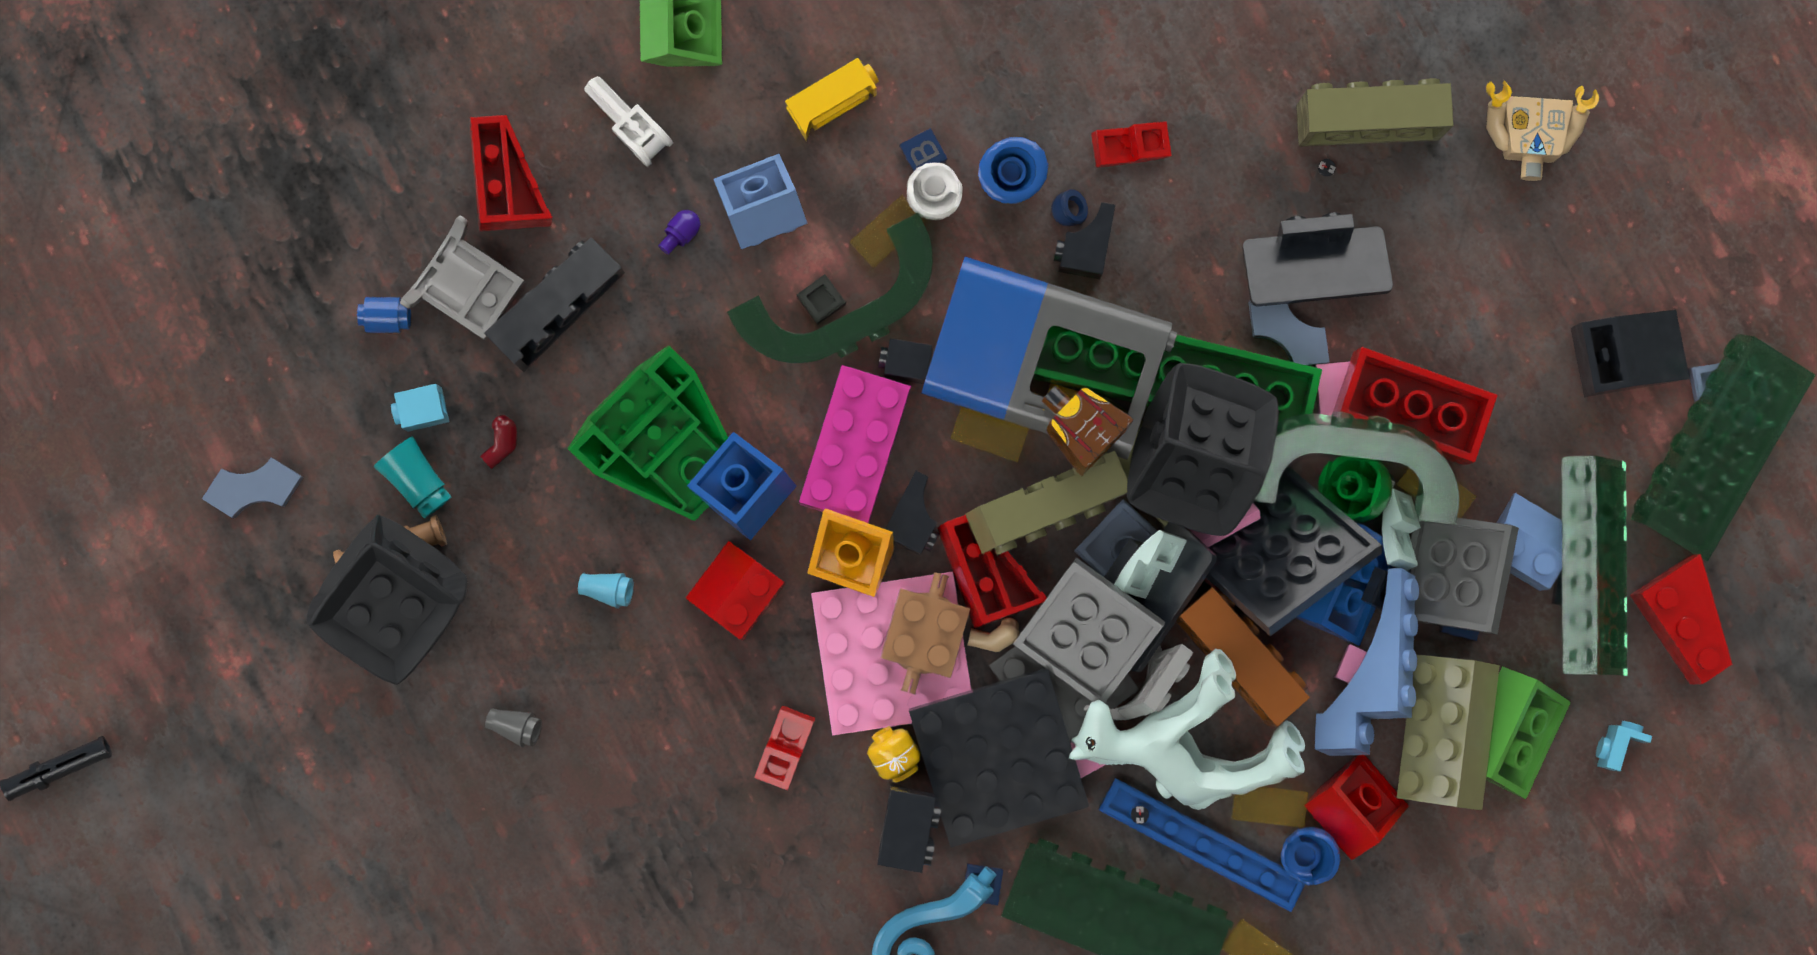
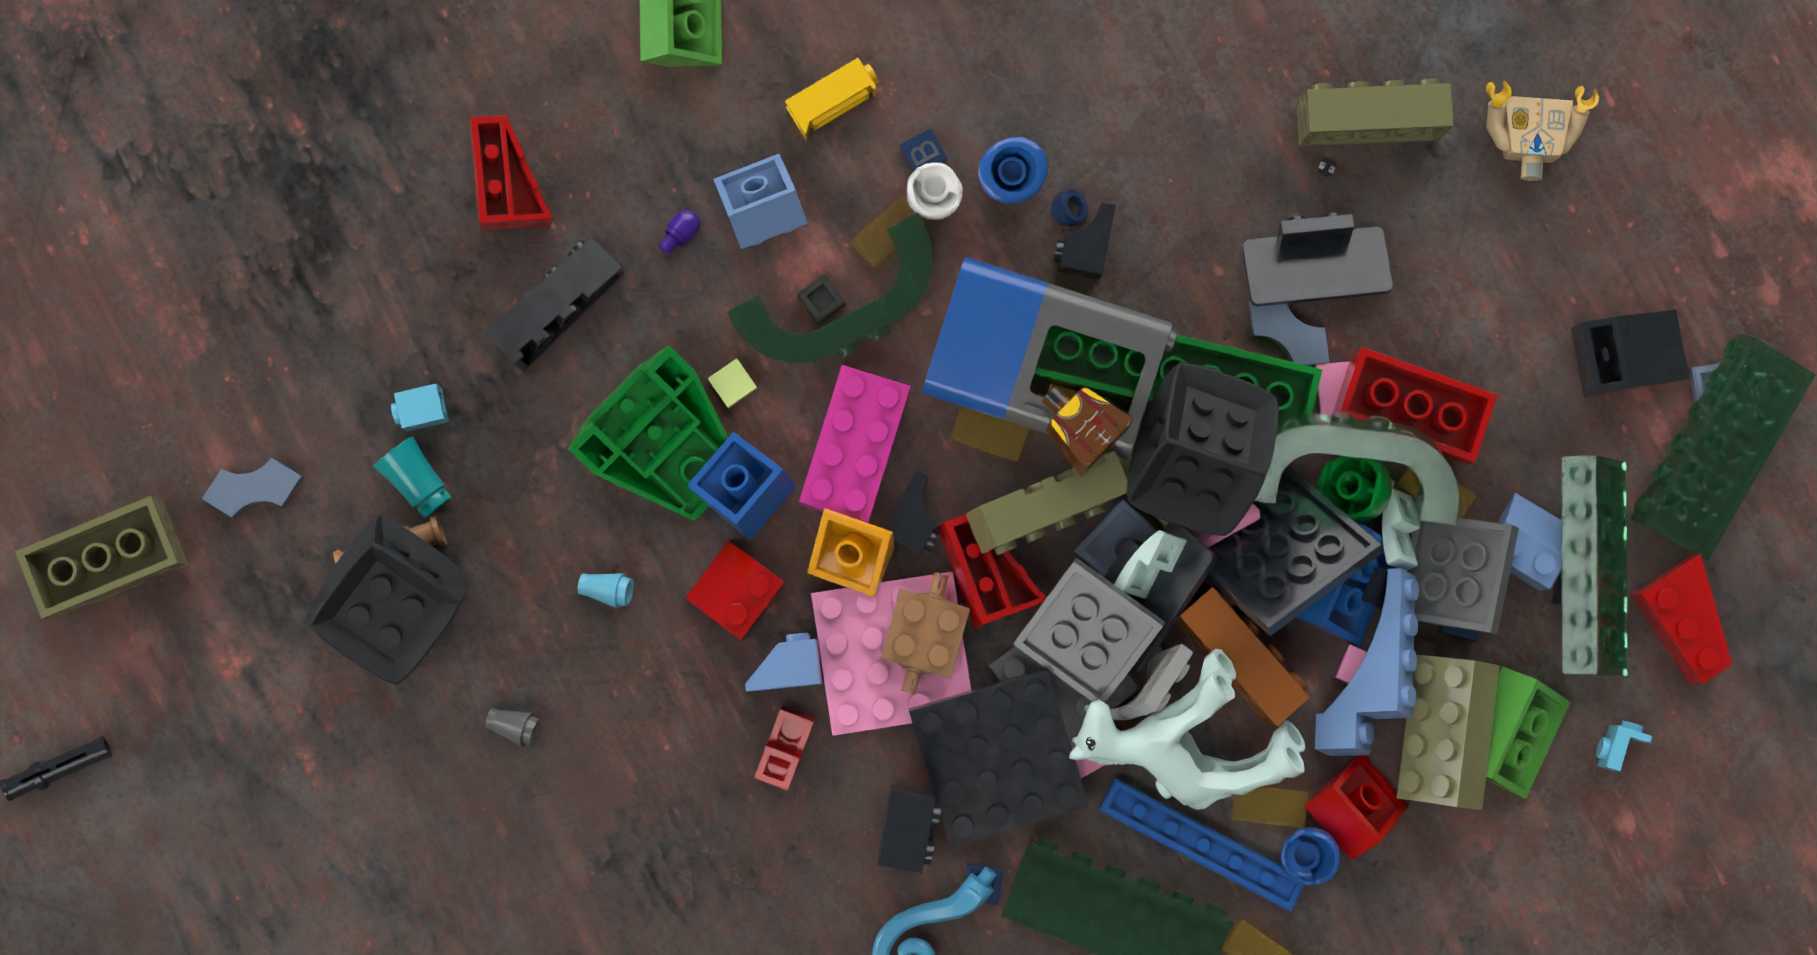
(101, 558): none -> olive brick
(383, 315): blue brick -> none
(465, 283): light grey piece -> none
(504, 441): dark red arm -> none
(632, 125): white connector -> none
(732, 383): none -> yellowish green tile
(789, 665): none -> medium blue slope
(894, 754): yellow head -> none
(905, 360): black brick -> none
(998, 638): tan arm -> none
(1131, 144): red slope -> none
(1139, 814): black piece -> none

